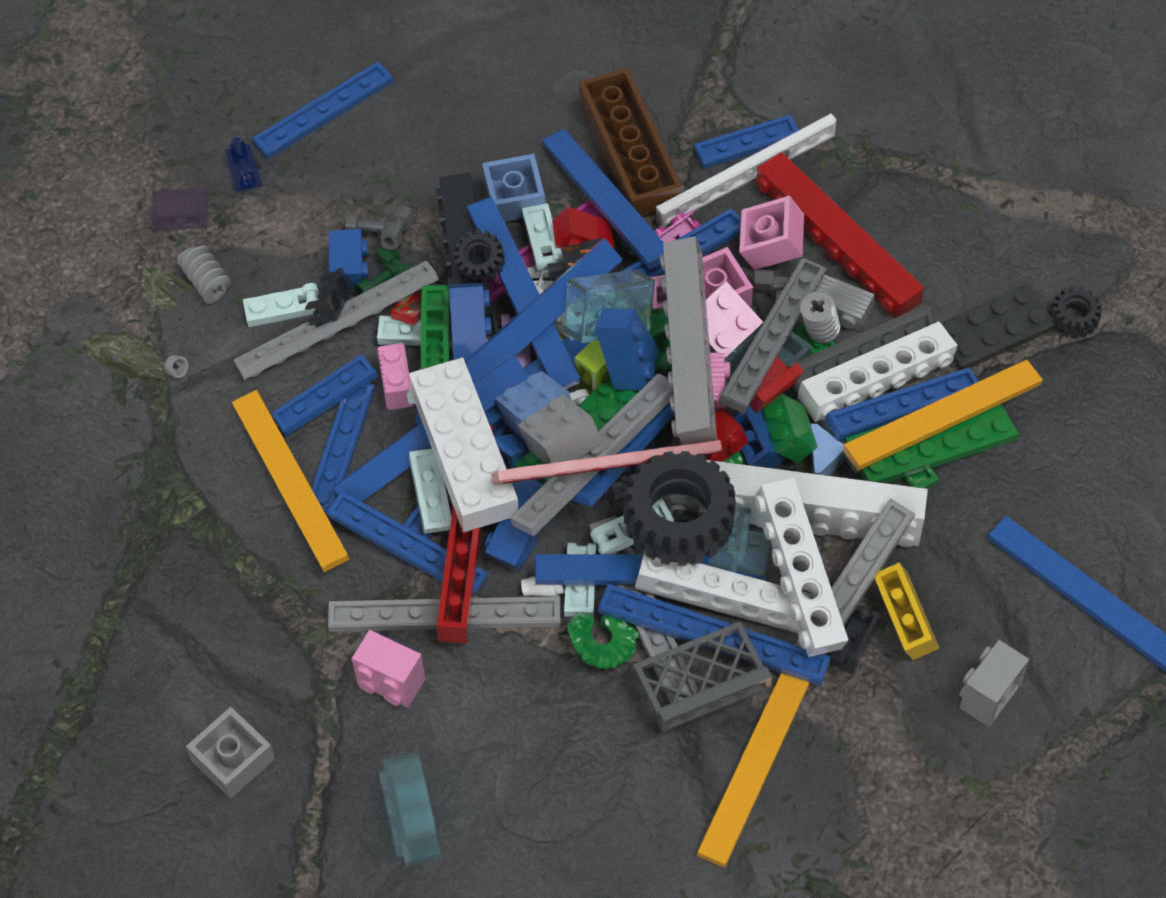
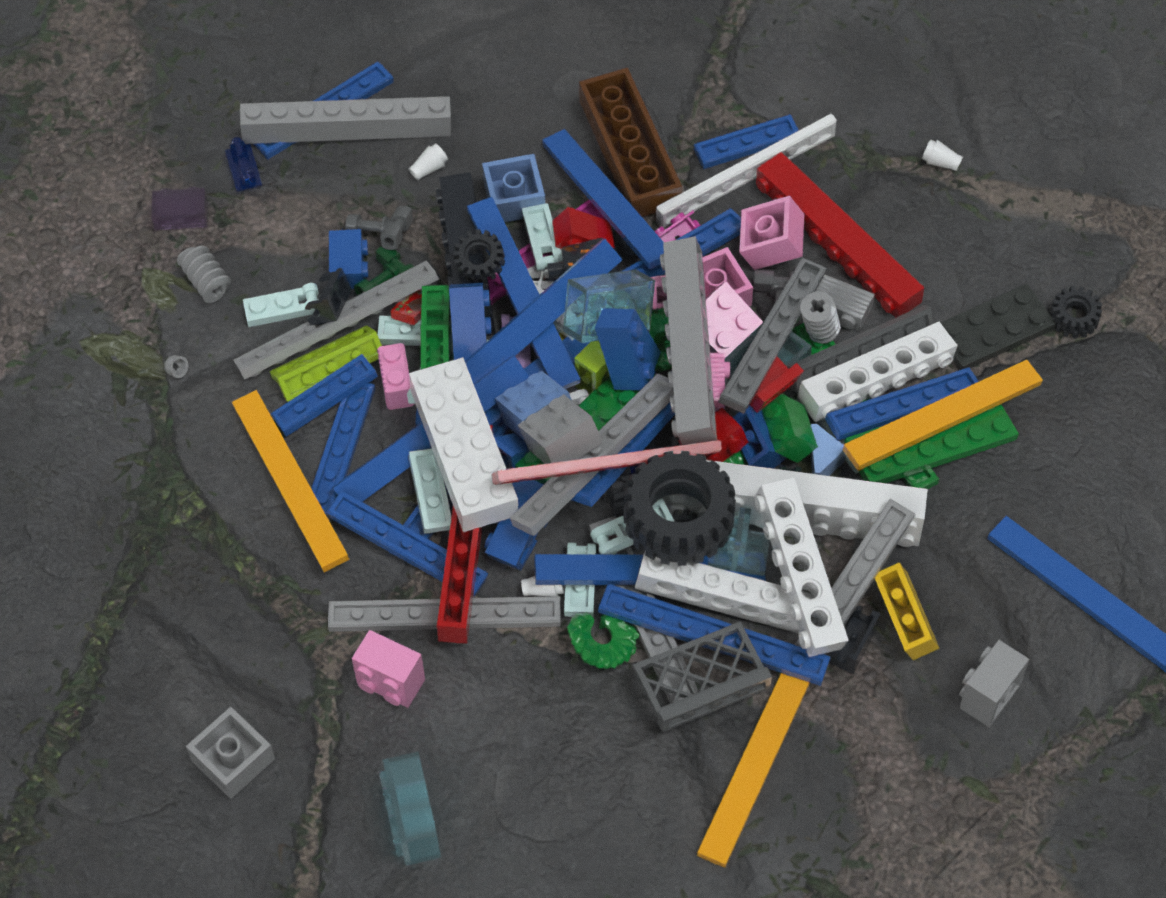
(318, 364): none -> lime fence
(345, 120): none -> light grey brick
(428, 162): none -> white cone
(940, 155): none -> white cone

